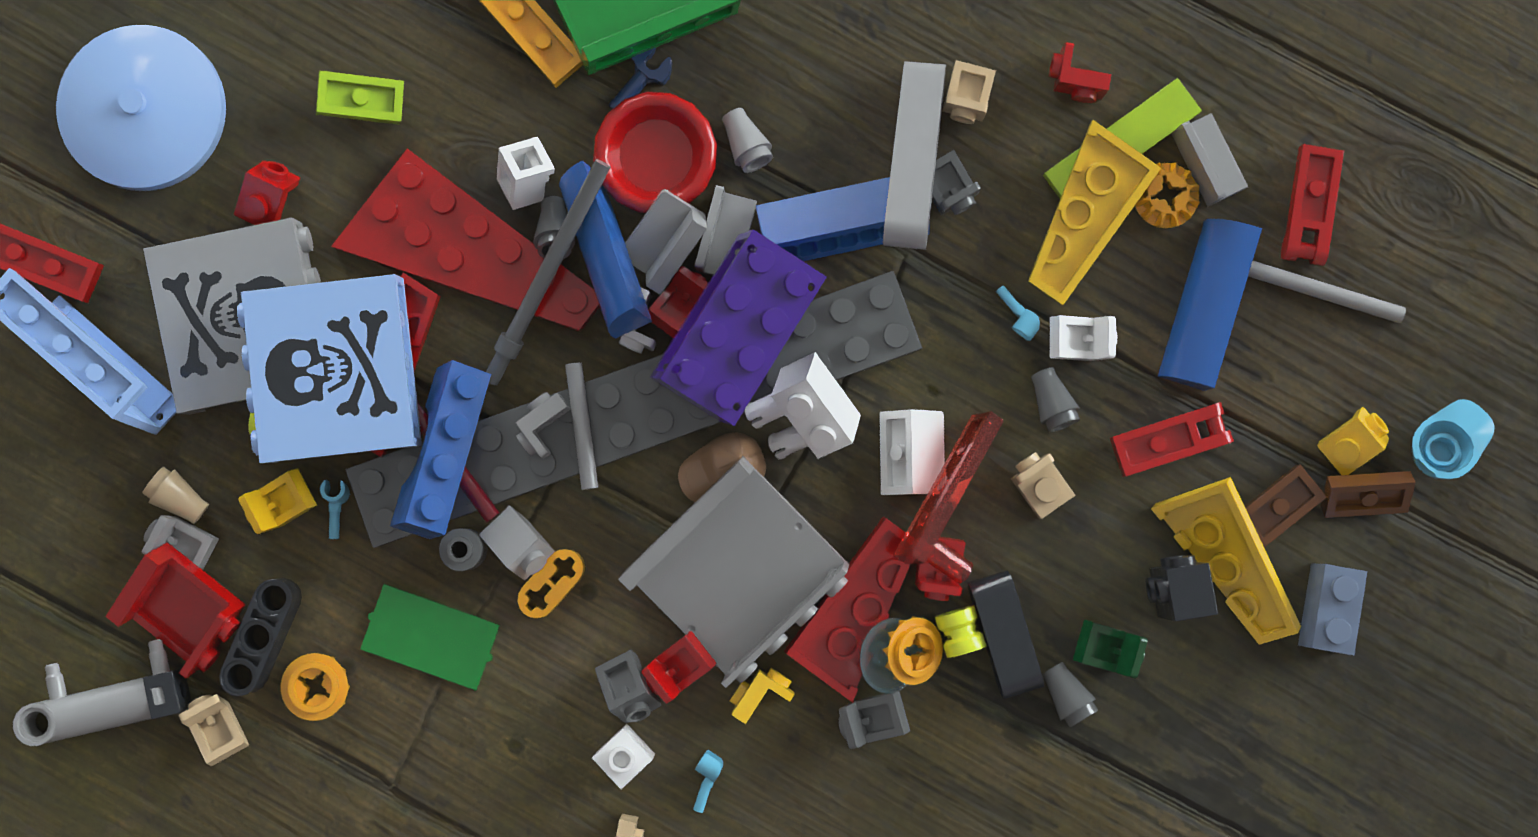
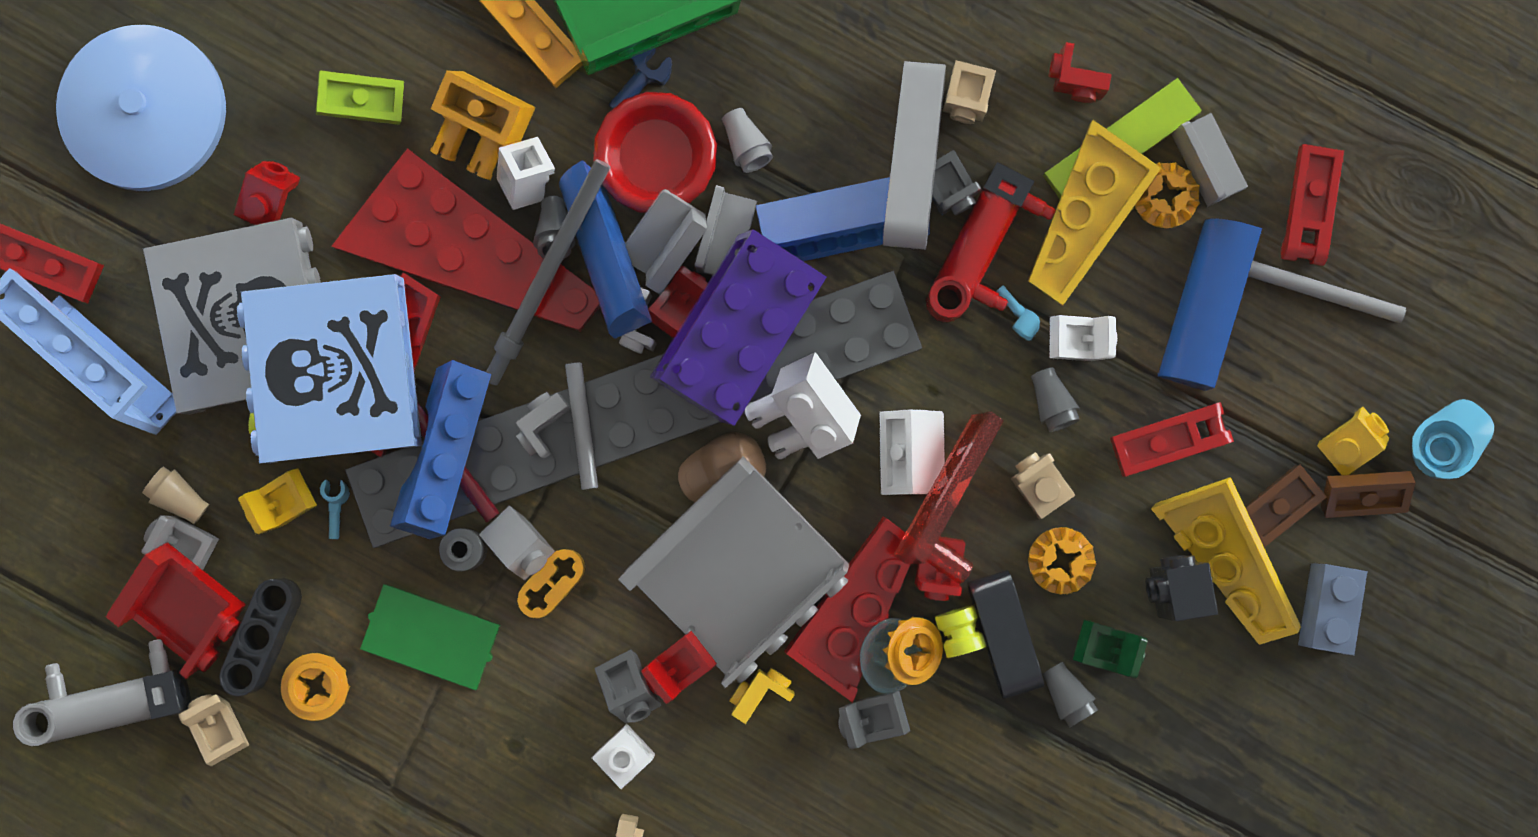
(484, 109): none -> light orange brick
(710, 767): medium azure hand -> none
(980, 239): none -> red piece
(1043, 554): none -> light orange gear

